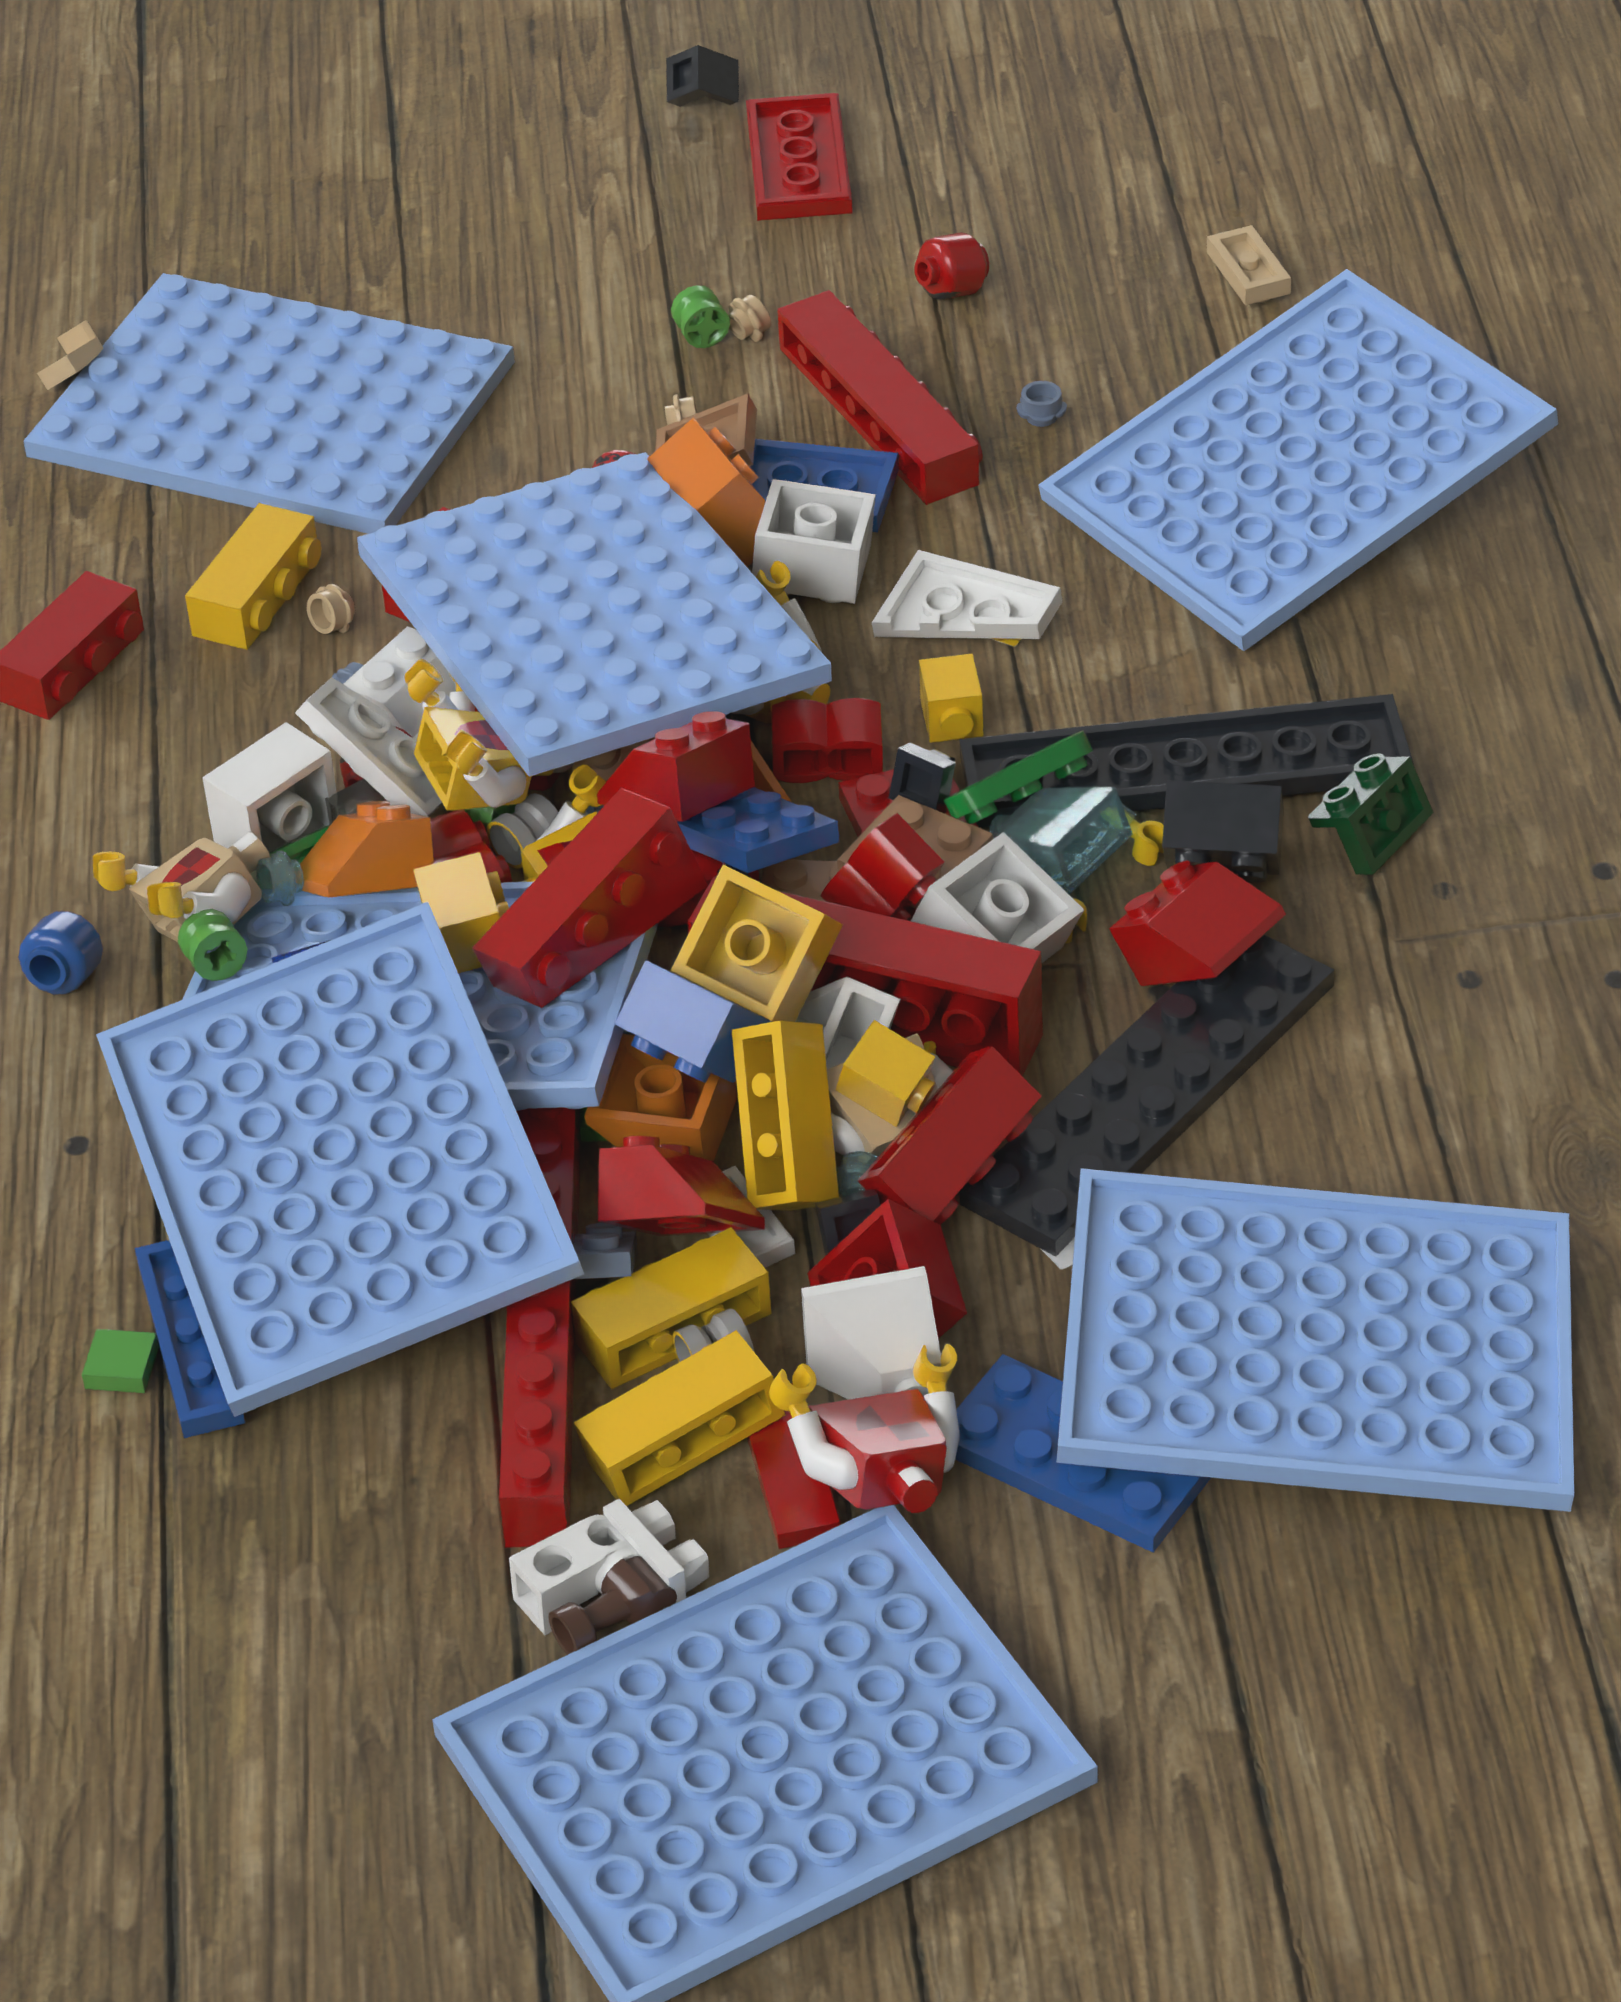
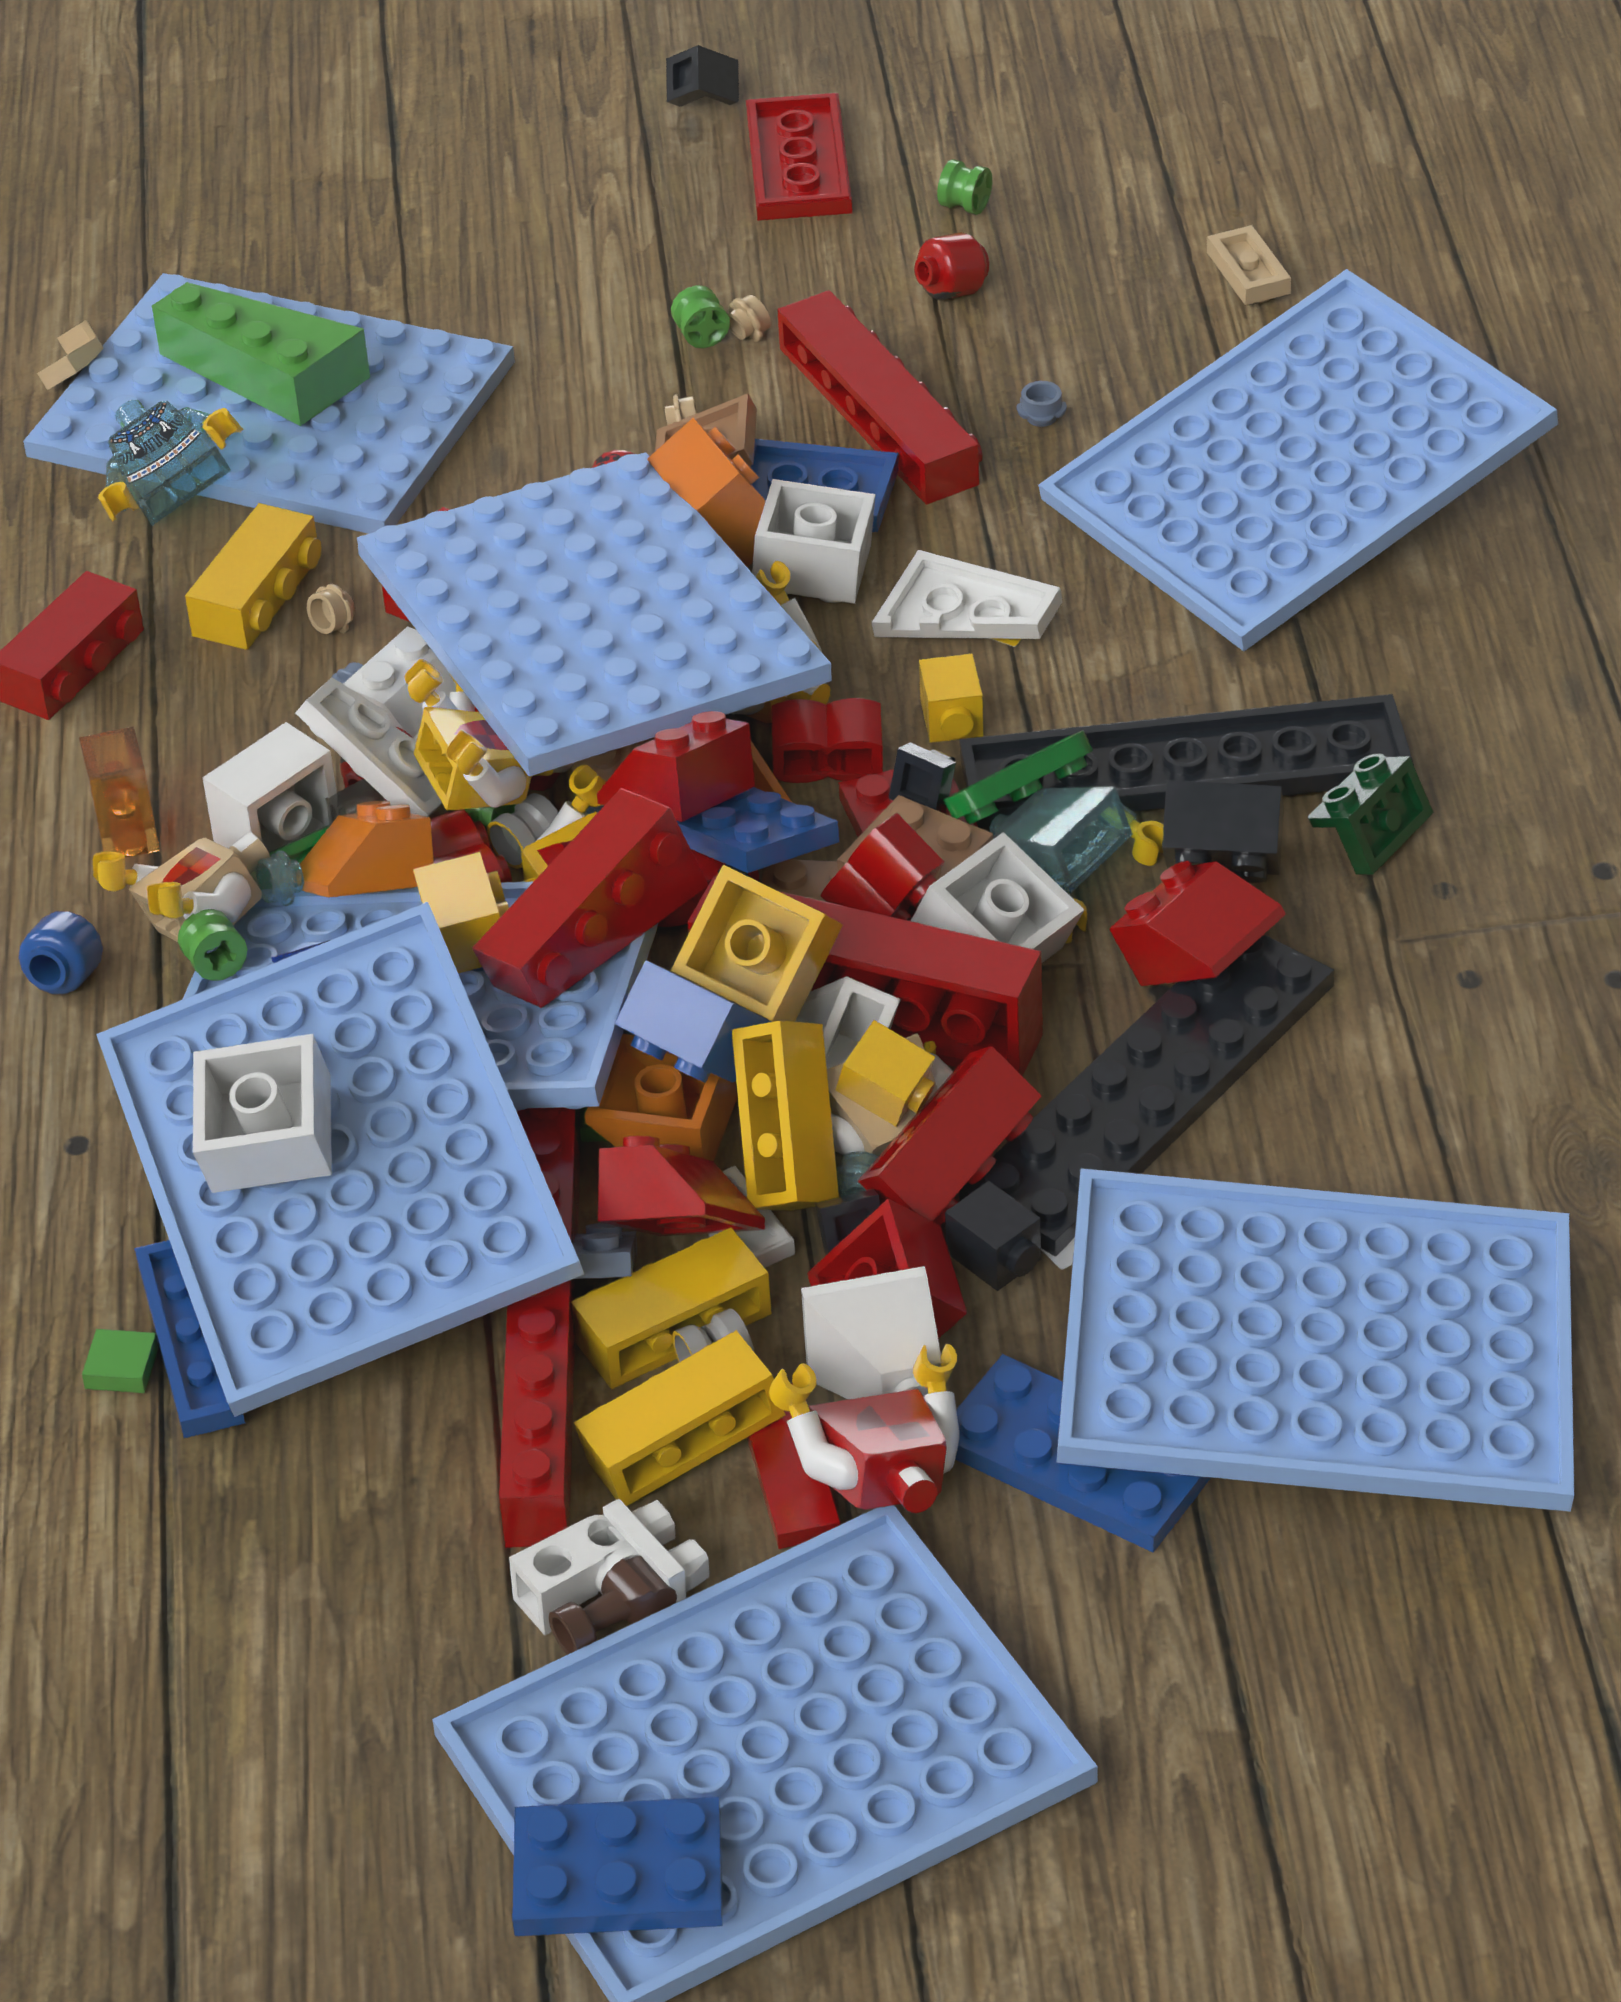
(119, 792): none -> clear orange brick
(163, 457): none -> clear light blue torso
(262, 350): none -> bright green wedge
(262, 1113): none -> white brick
(617, 1866): none -> blue plate
(964, 187): none -> bright green wheel
(993, 1236): none -> black brick

